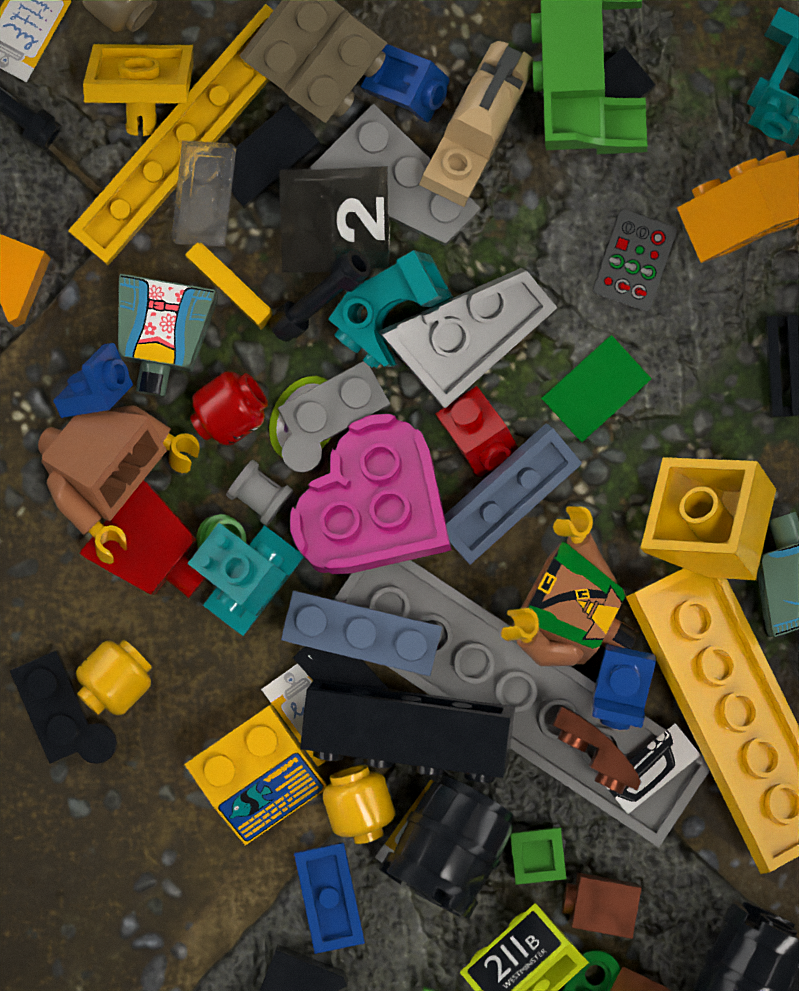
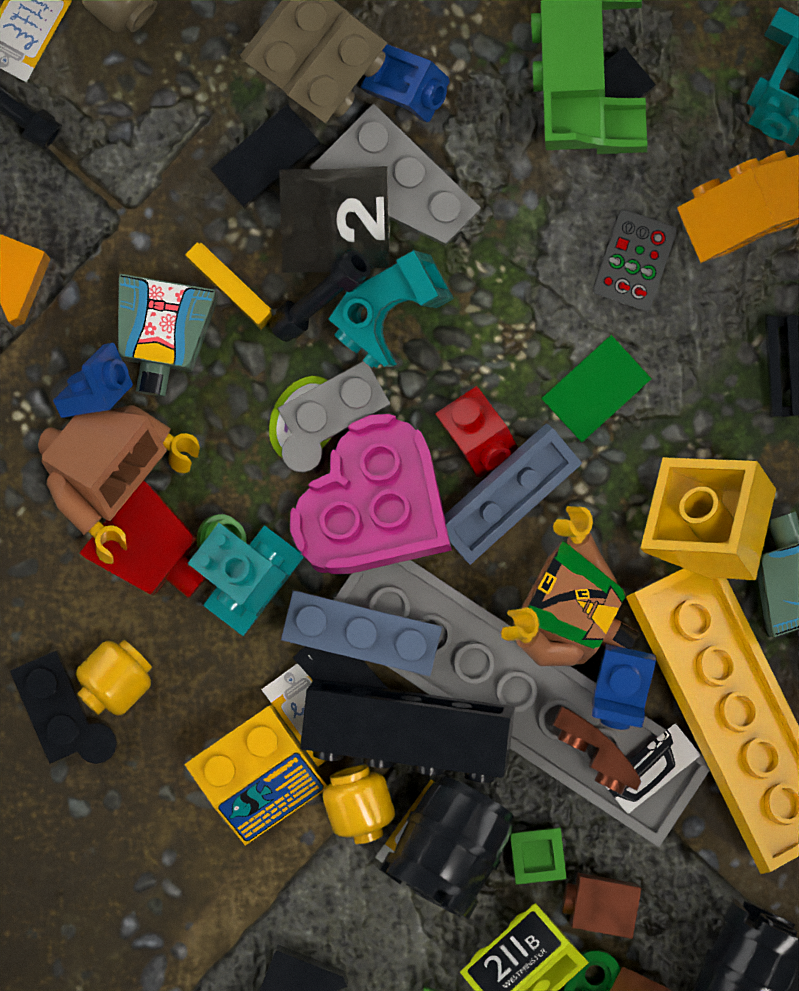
(139, 78): yellow tile -> none
(155, 167): yellow plate -> none
(203, 193): clear plate -> none
(228, 408): red head -> none
(259, 492): light grey bush -> none
(329, 897): blue plate -> none
(468, 334): light grey wing -> none
(478, 123): tan plate -> none

